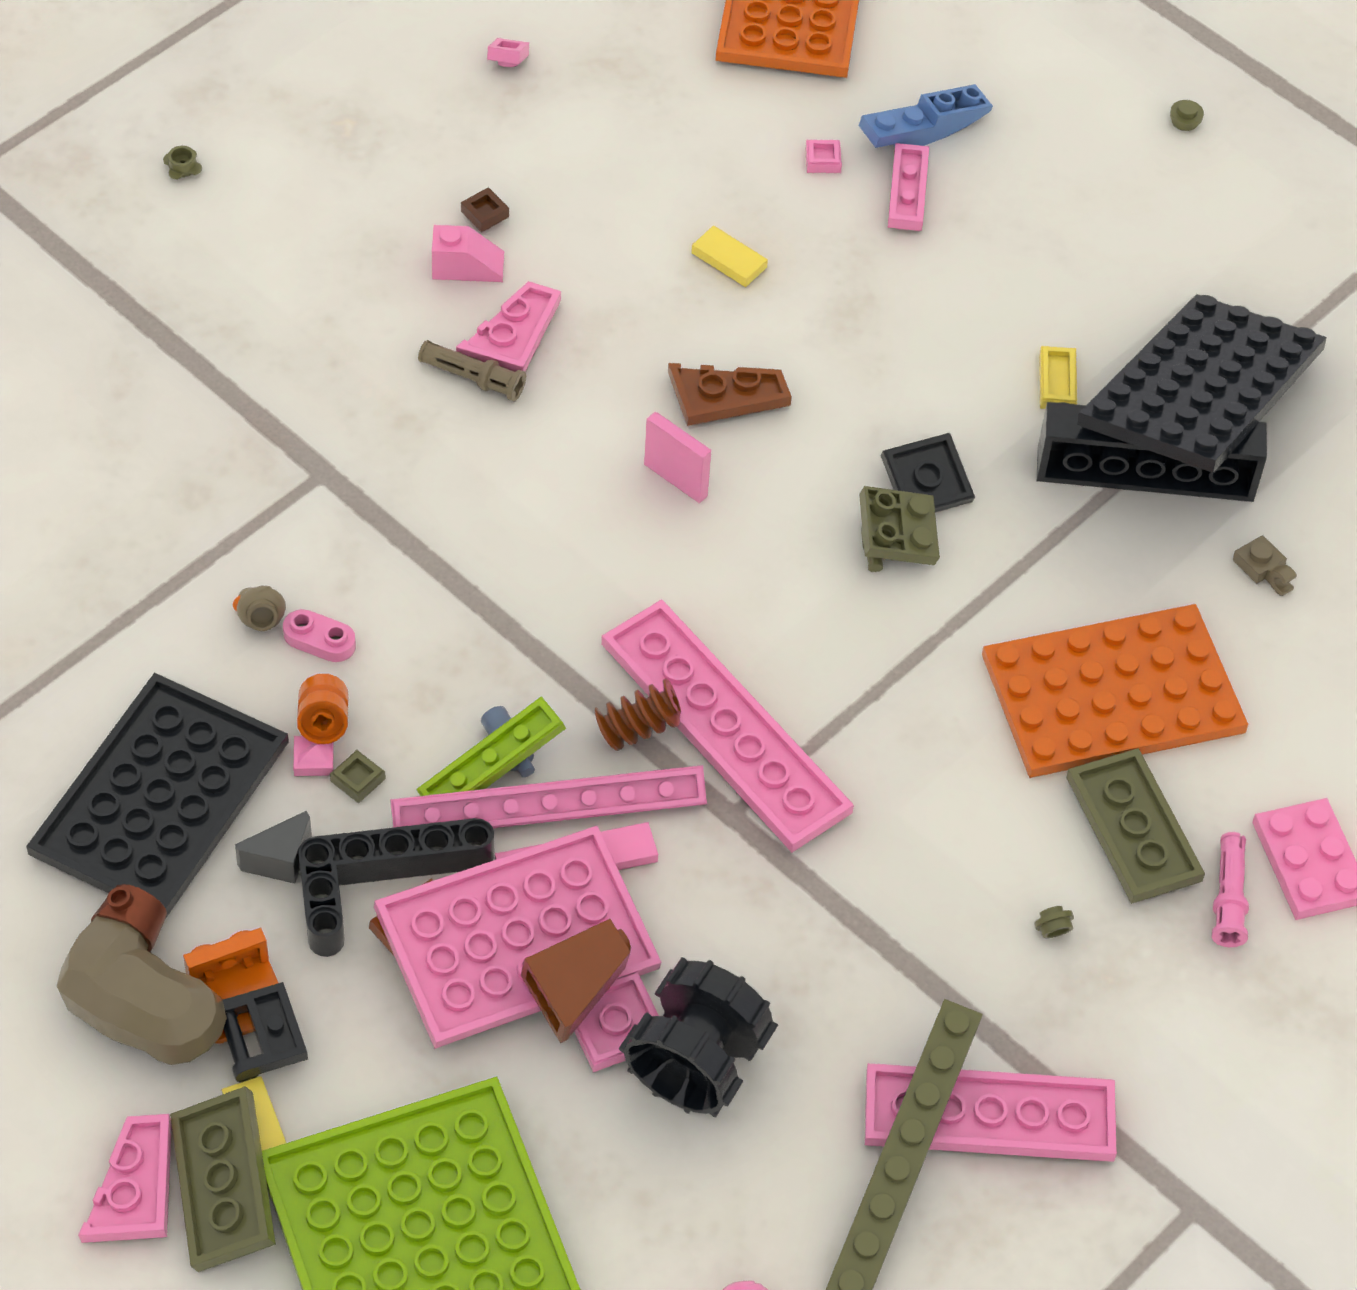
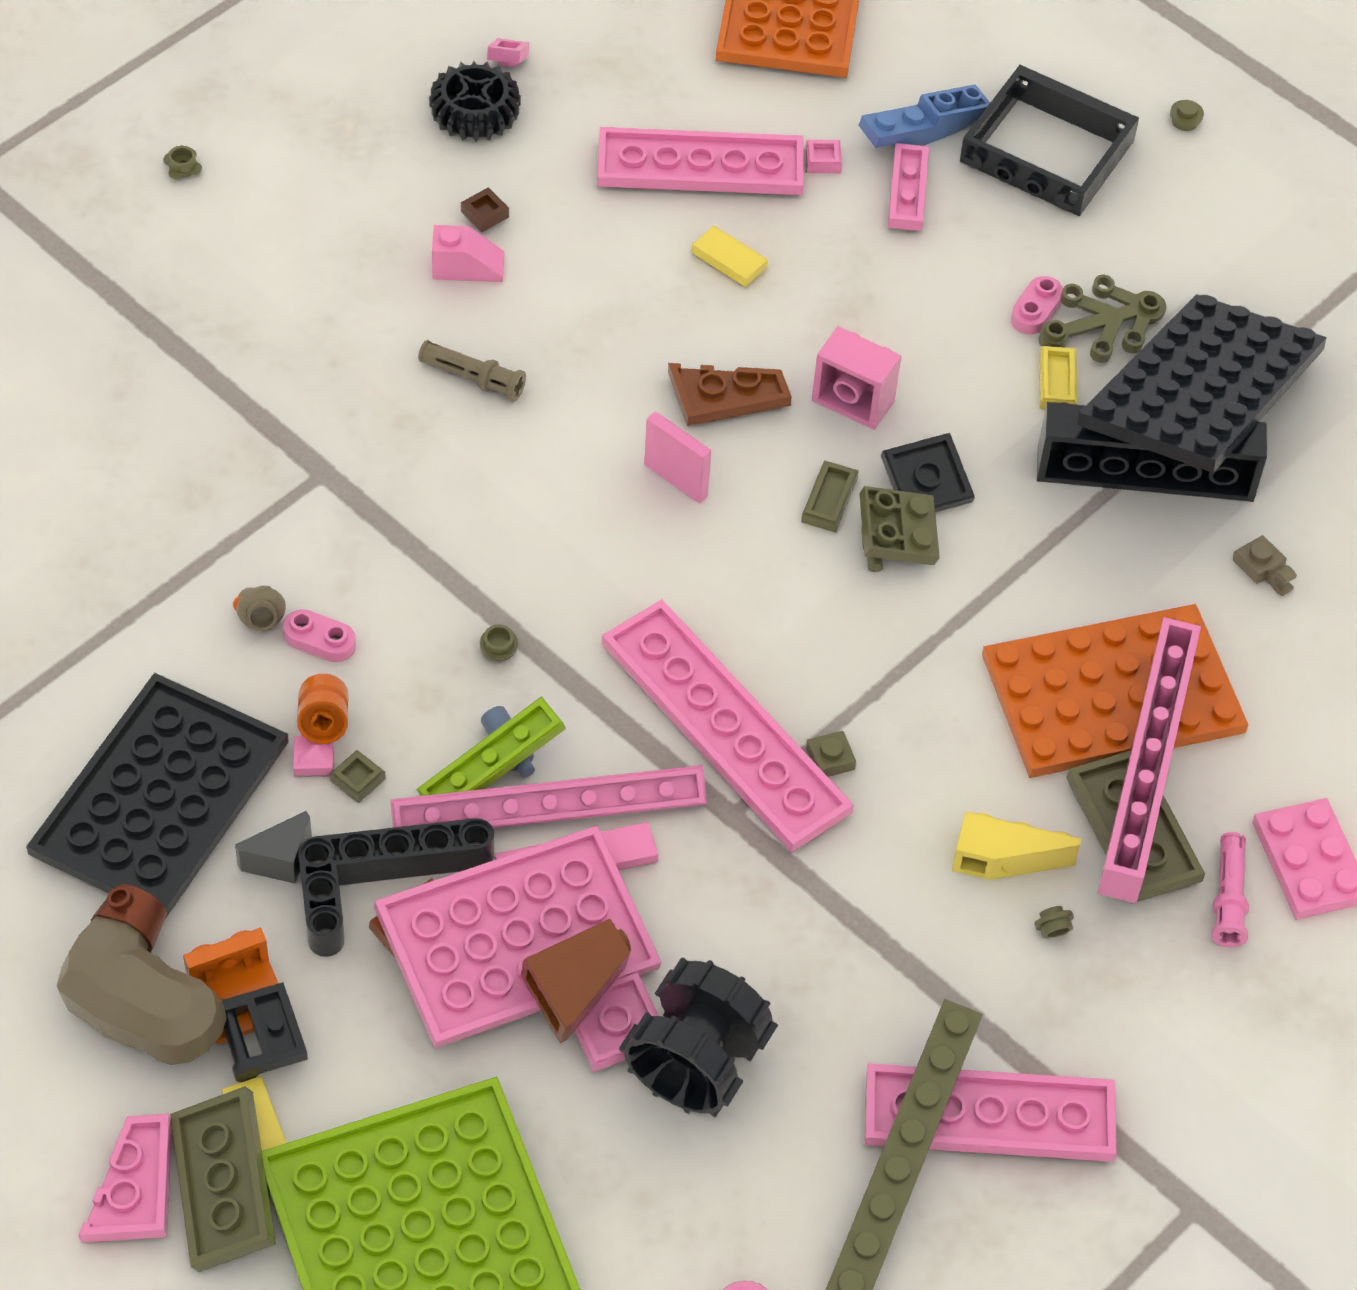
(474, 106): none -> black gear
(498, 643): none -> olive plate
(516, 329): bright pink wing -> none
(640, 716): dark orange piece -> none
(700, 161): none -> bright pink plate
(829, 496): none -> olive tile
(831, 753): none -> olive plate
(856, 377): none -> bright pink brick
(1004, 849): none -> light yellow slope
(1039, 298): none -> bright pink plate
(1062, 103): none -> black window
(1105, 317): none -> olive plant
(1149, 761): none -> bright pink brick

